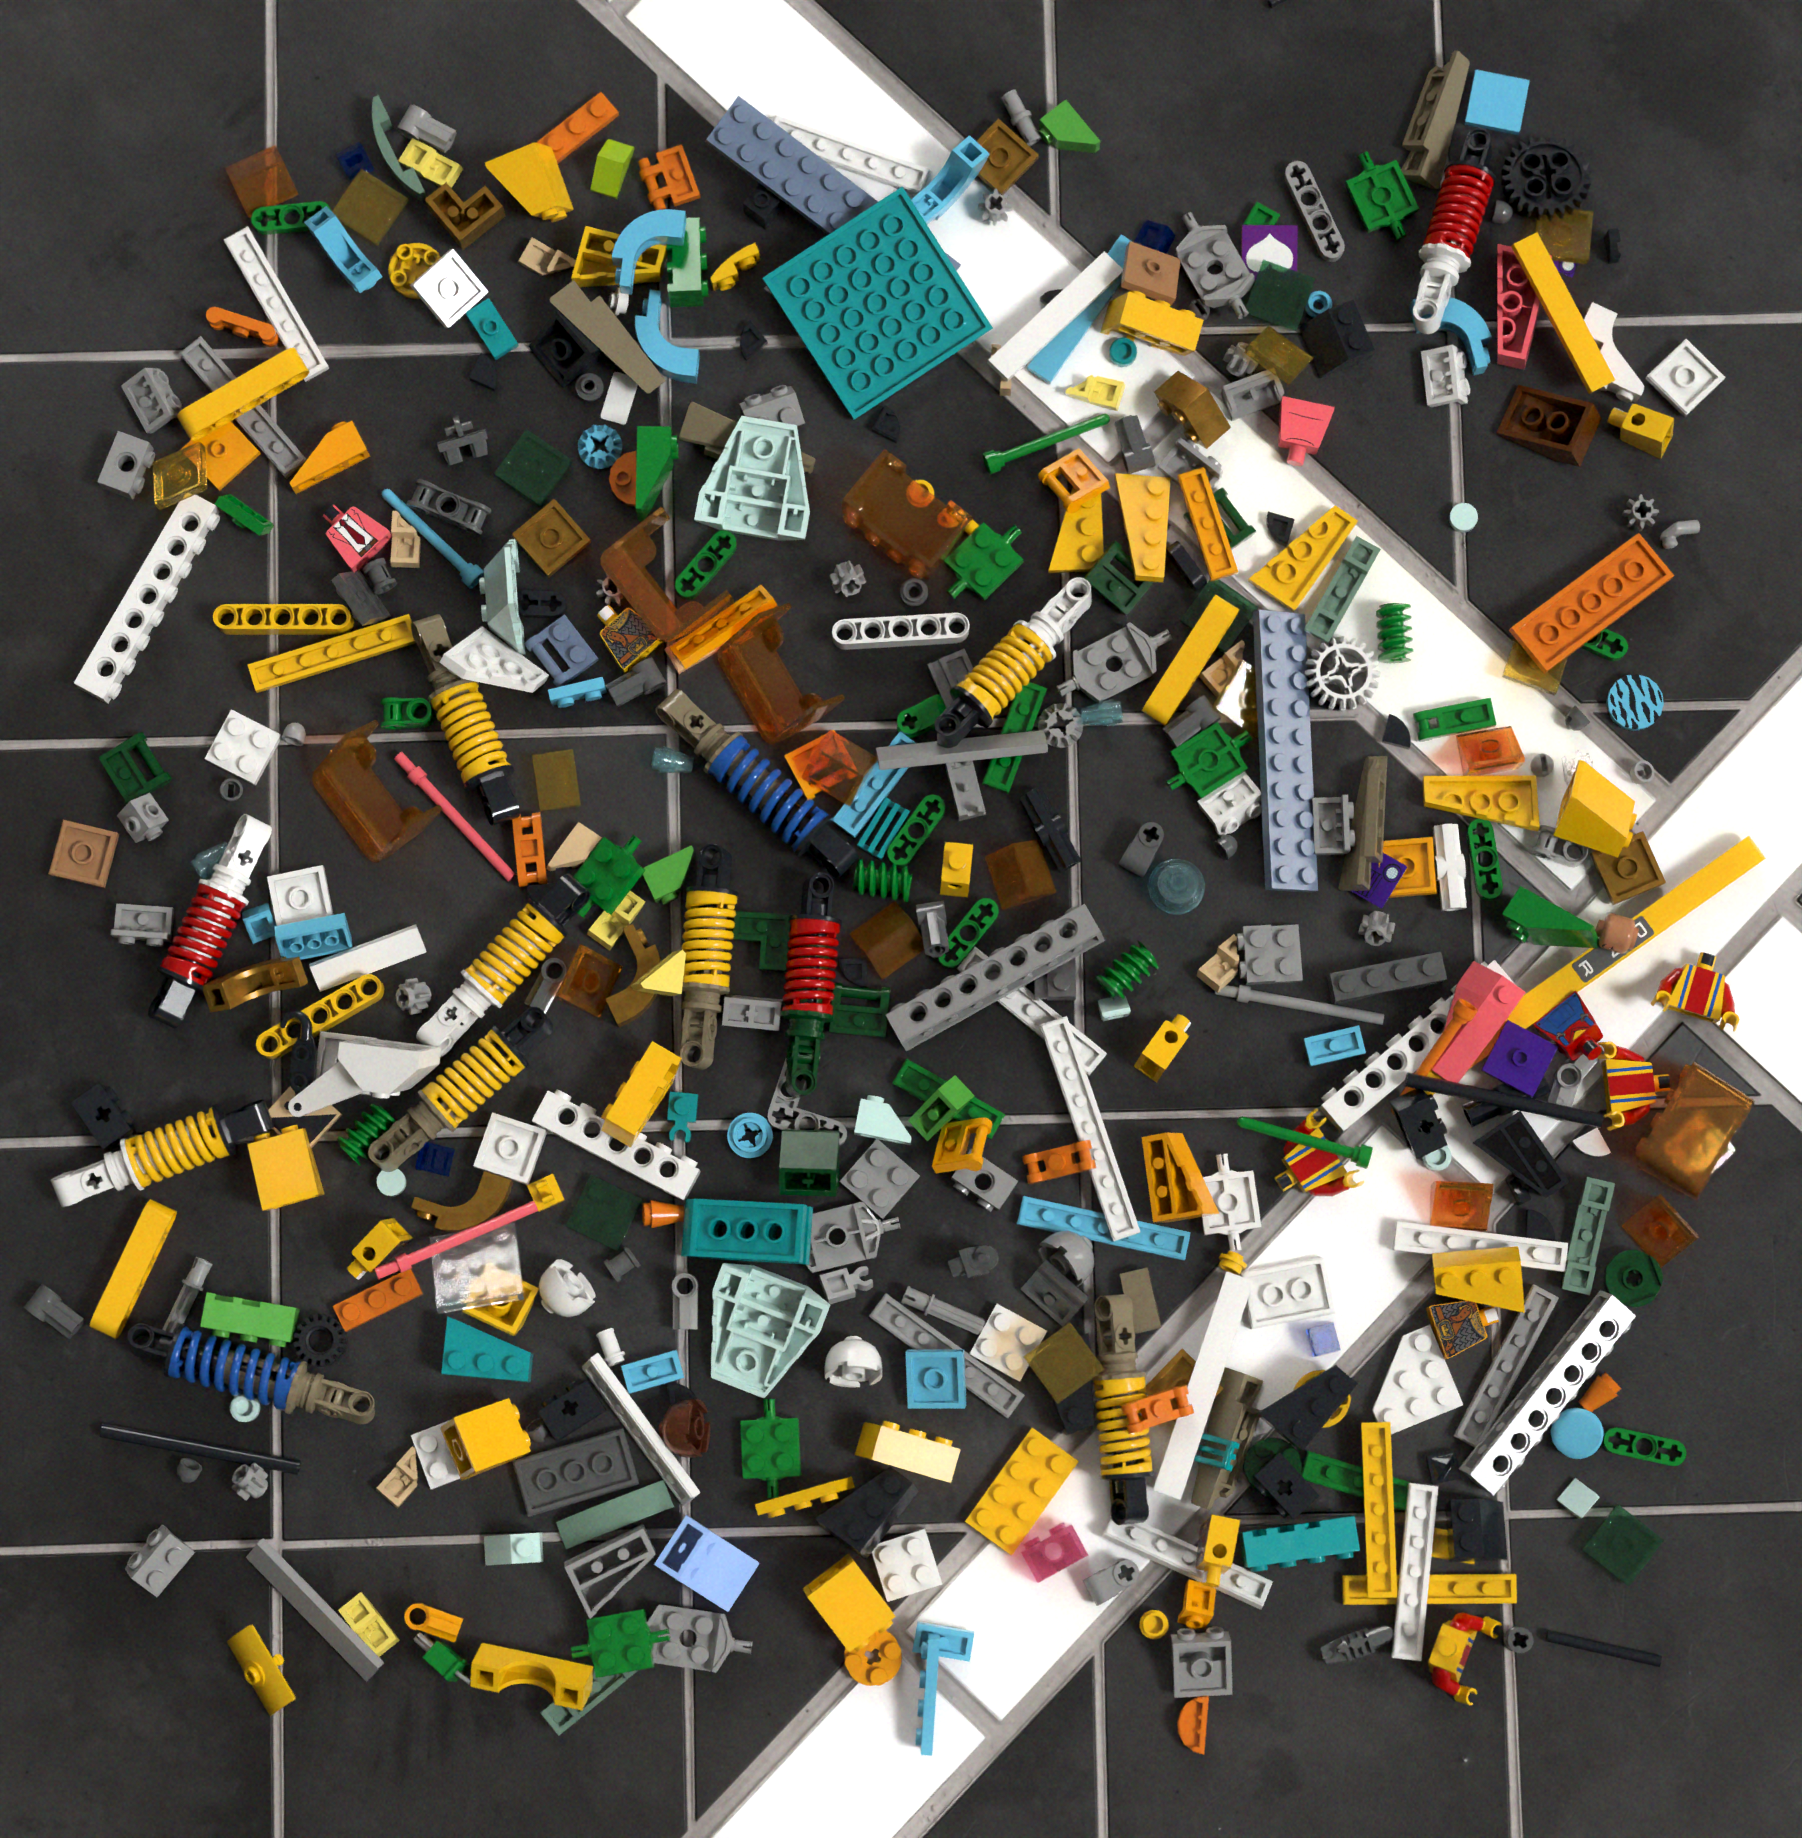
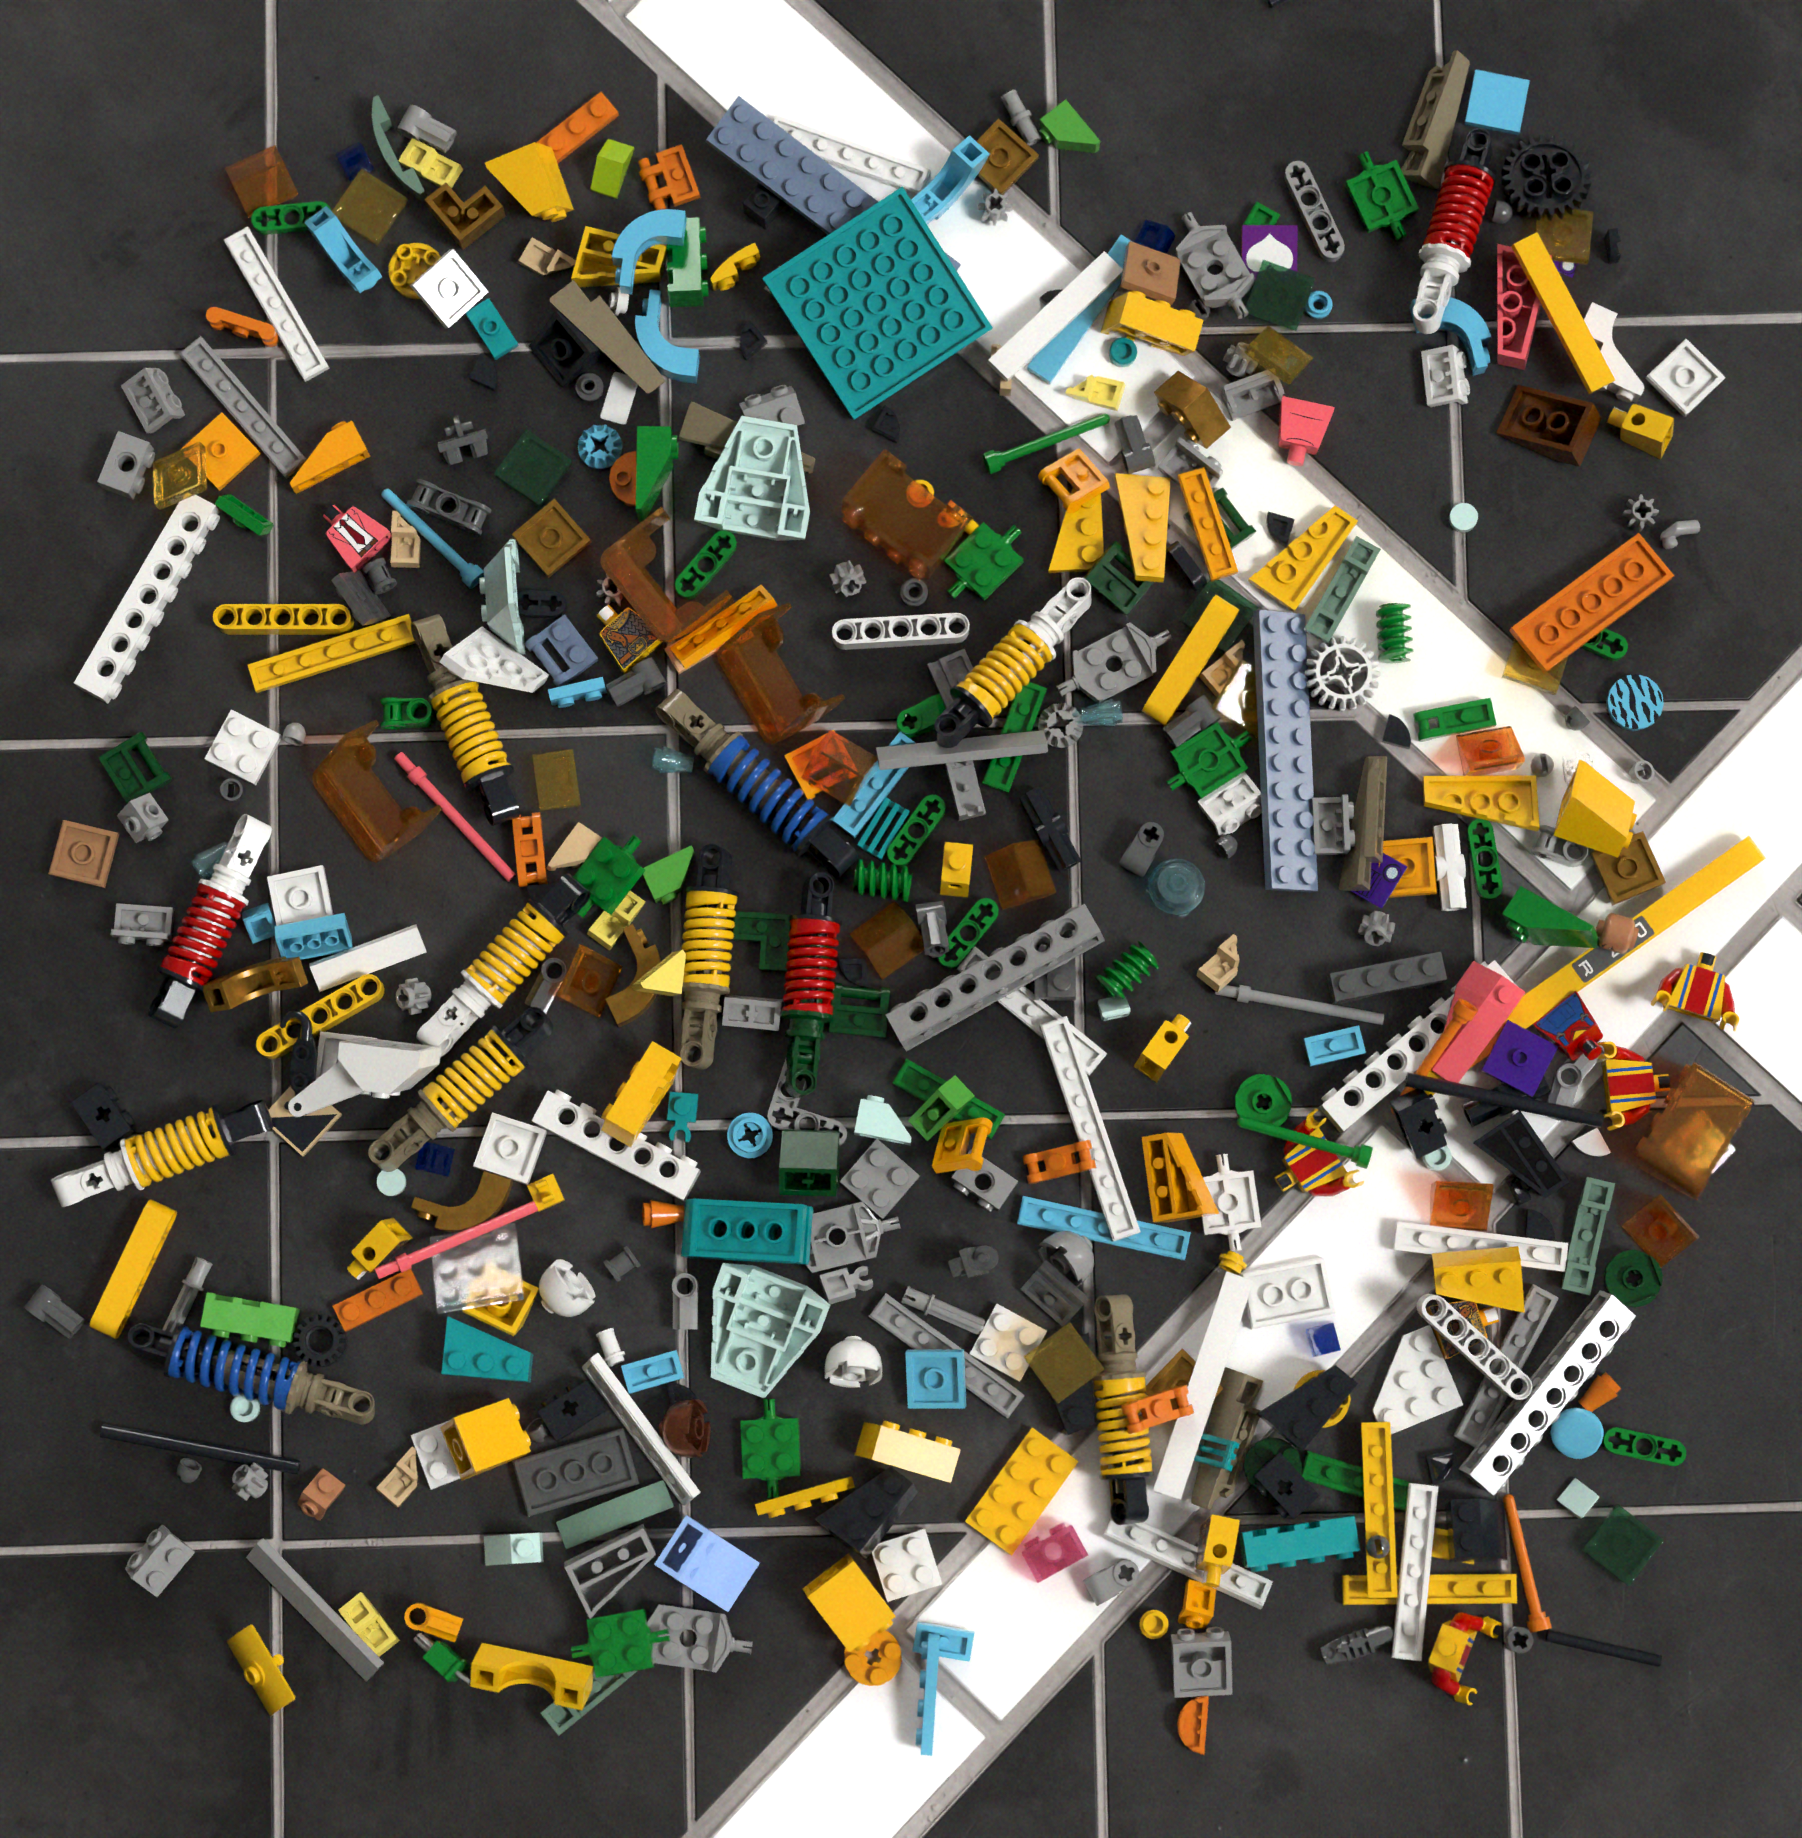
(243, 394): yellow beam -> none
(284, 1168): yellow slope -> none
(320, 1494): none -> nougat bracket
(366, 1132): green piece -> none
(604, 1212): clear green plate -> none
(1139, 1288): dark tan slope -> none
(1266, 1087): none -> green plate
(1270, 954): light grey plate -> none
(1337, 339): black slope -> none
(1371, 1547): none -> dark grey hinge
(1487, 1351): none -> white beam
(1537, 1619): none -> orange piece

